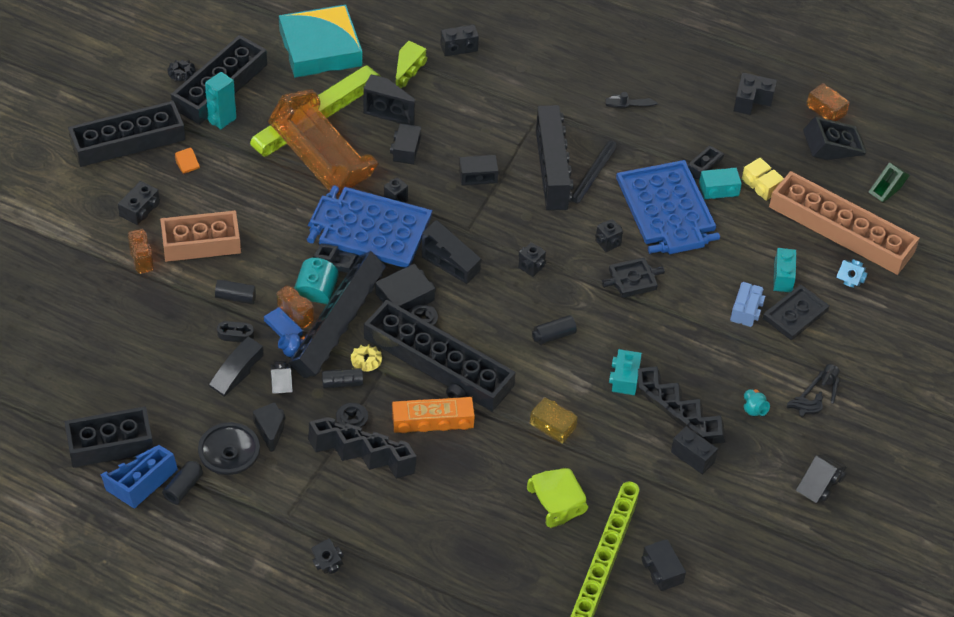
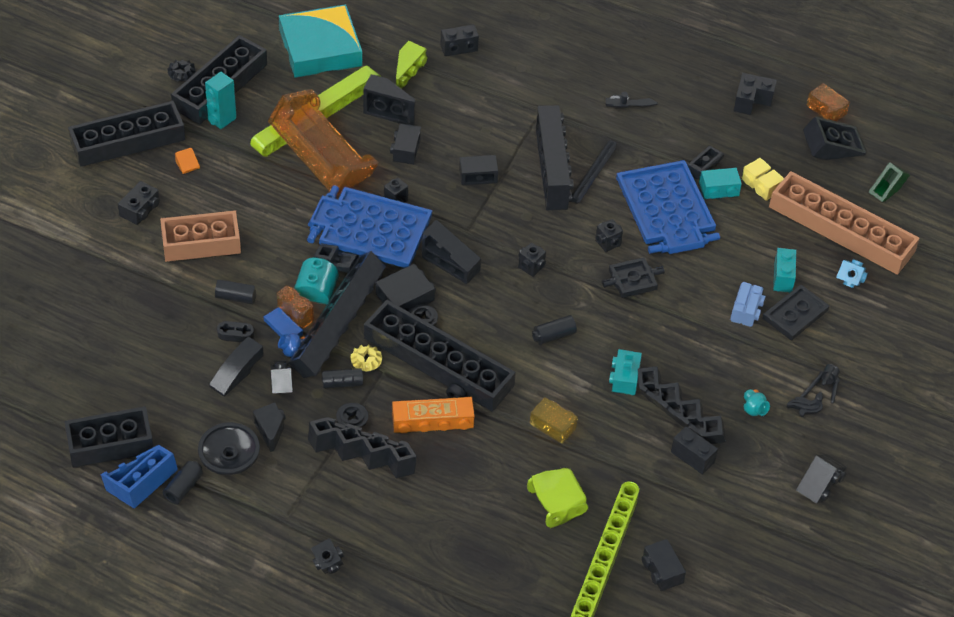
(140, 251): clear orange brick -> none

